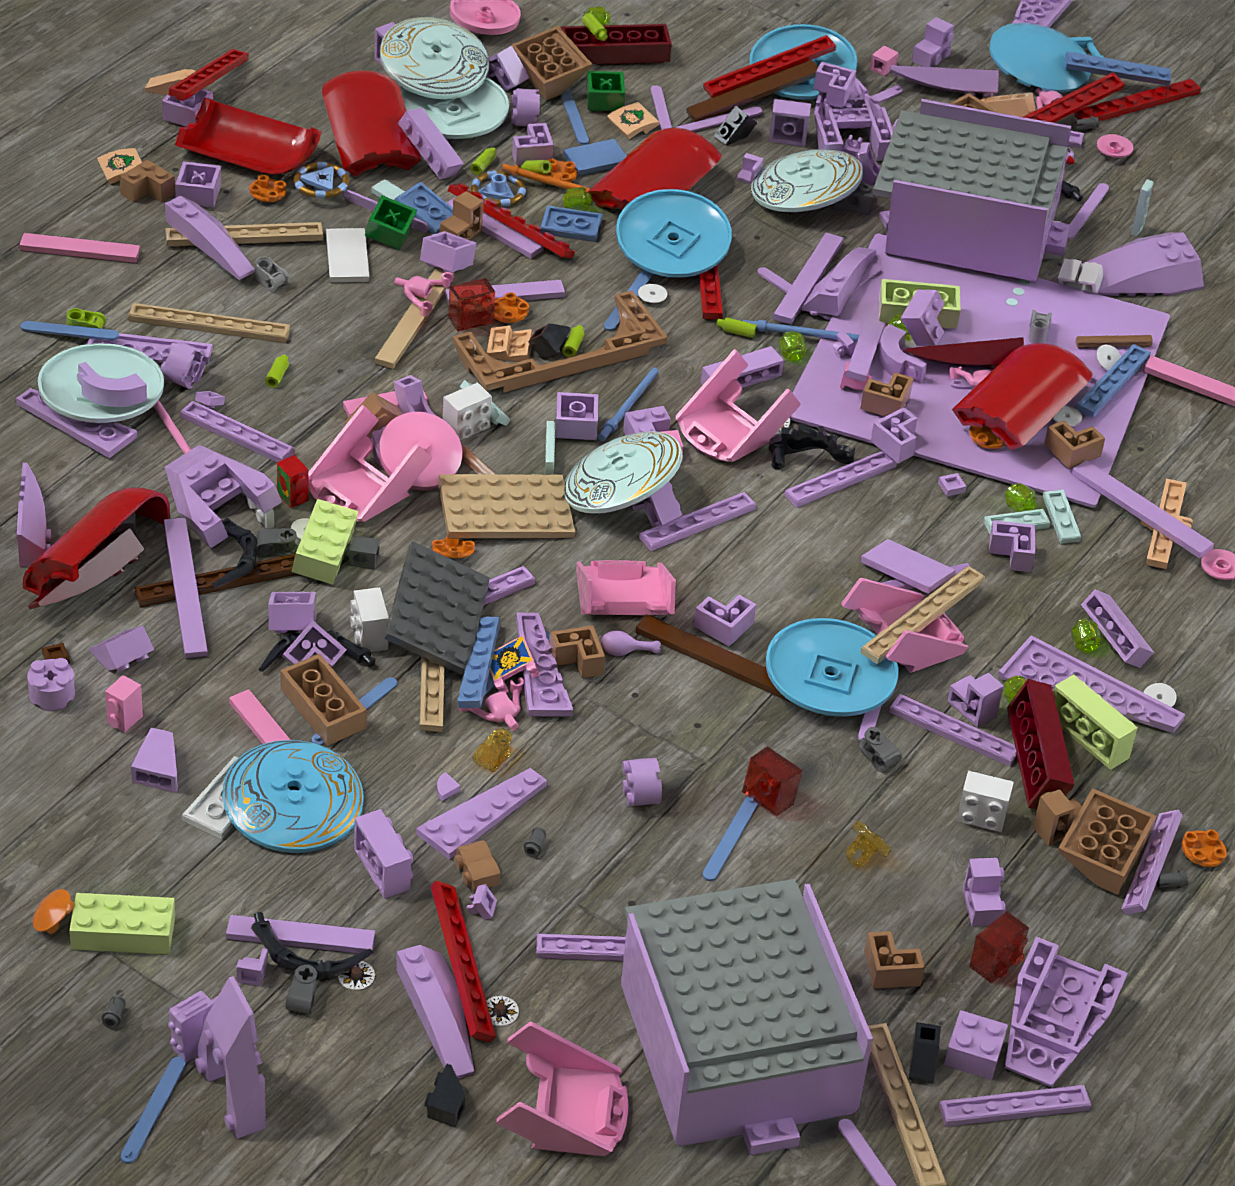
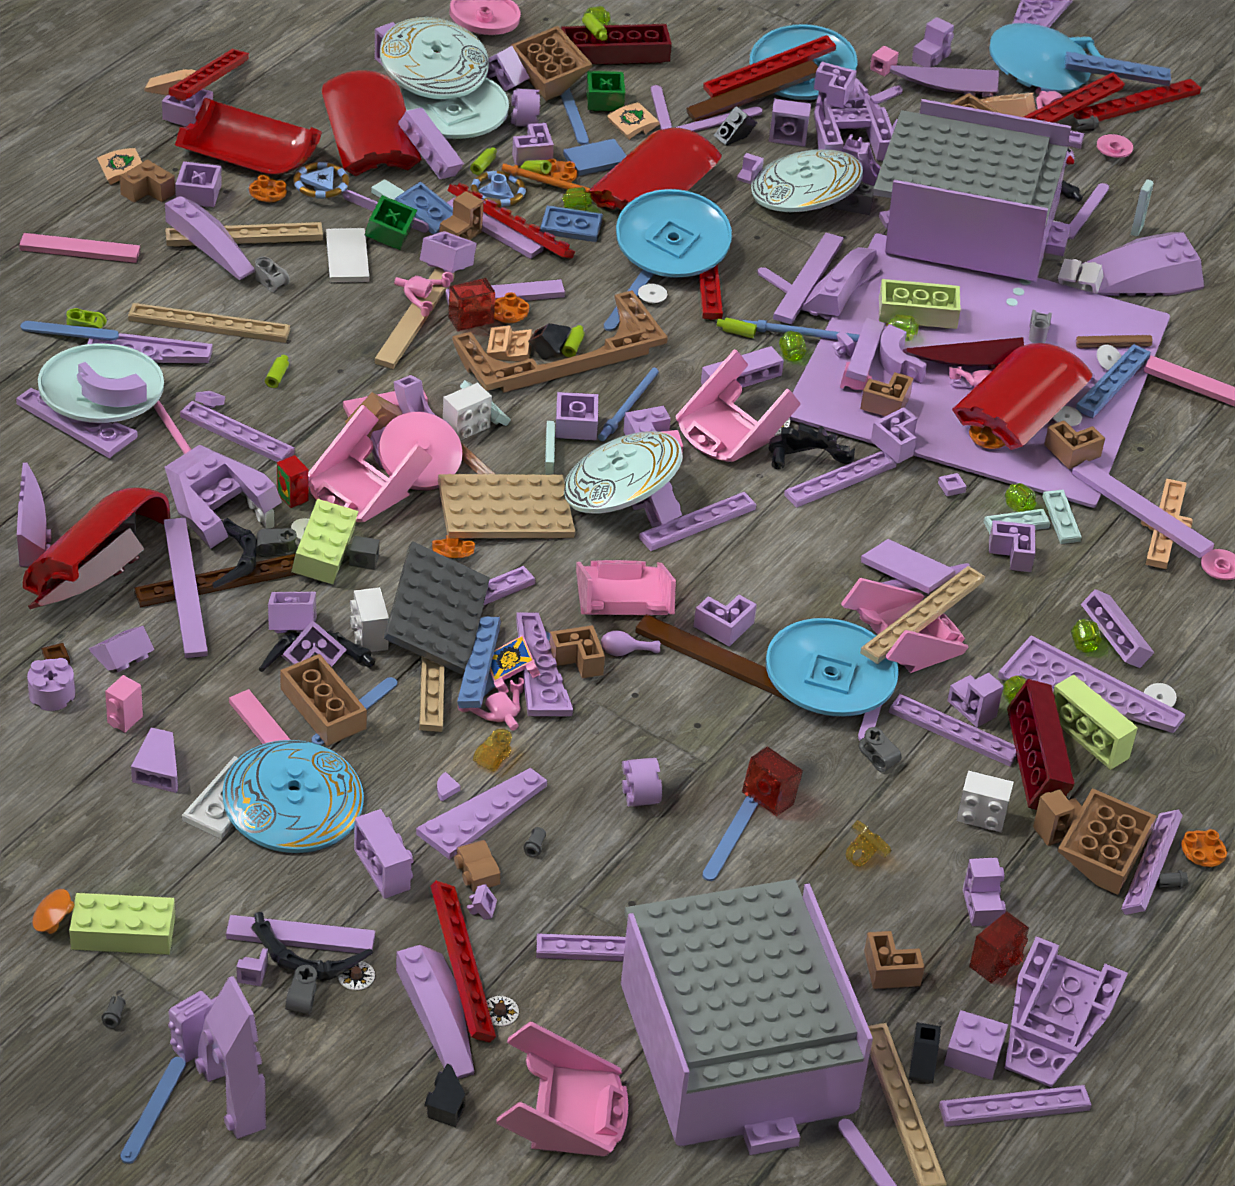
(183, 364): lavender brick -> none
(921, 317): lavender brick -> none

